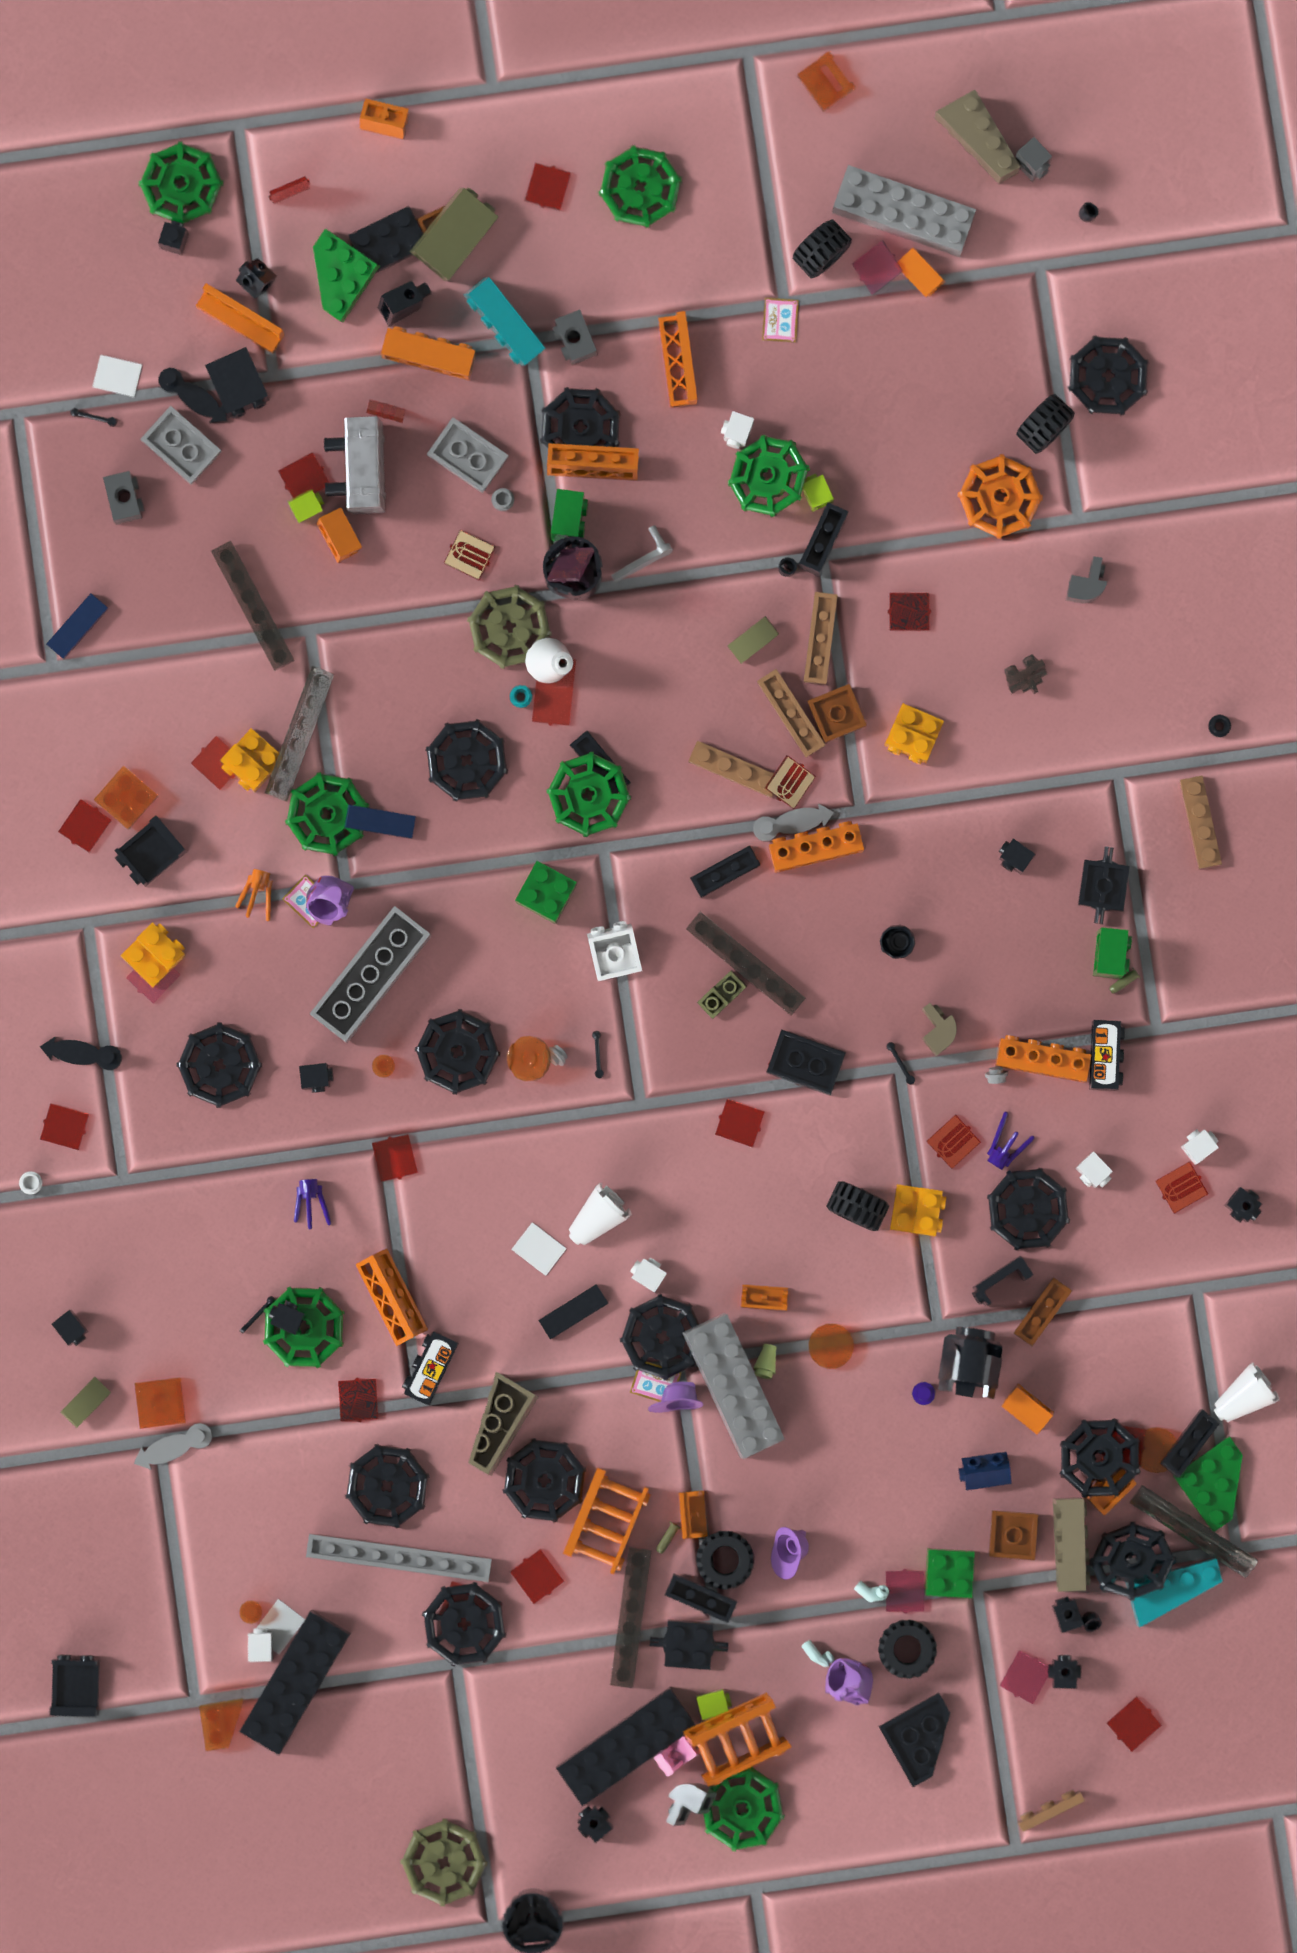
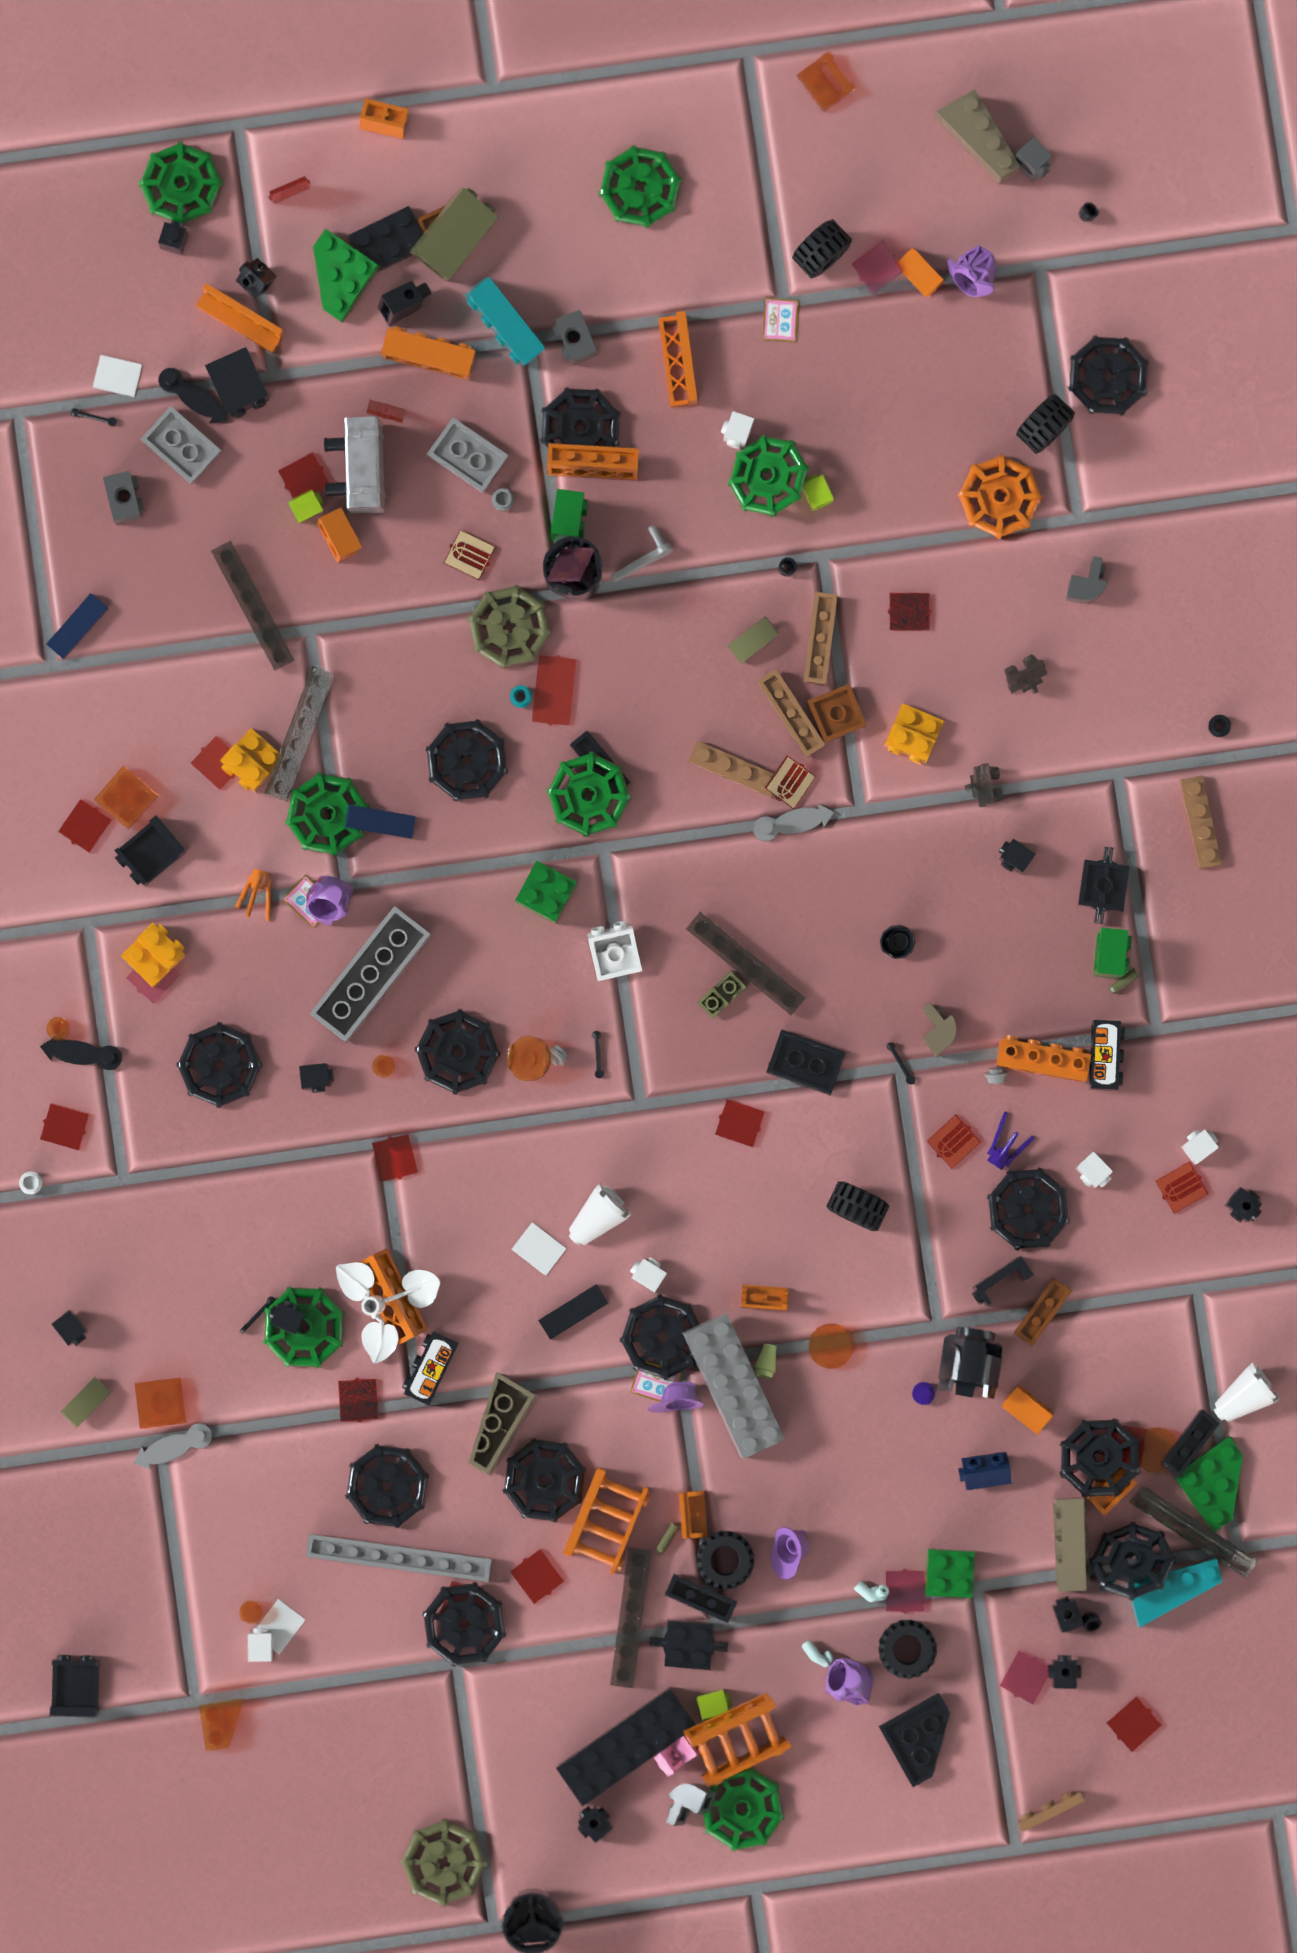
(57, 1028): none -> clear orange plate
(295, 1682): black brick -> none
(308, 1189): dark purple plant -> none
(356, 1281): none -> white plant
(547, 186): clear red piece -> none
(548, 660): white cone -> none
(725, 871): black tile -> none
(816, 847): orange brick -> none
(823, 539): black brick -> none
(903, 211): light grey brick -> none
(917, 1210): light orange plate -> none
(978, 266): none -> medium lavender piece
(982, 786): none -> clear smoke hips
(1013, 1535): dark orange plate -> none

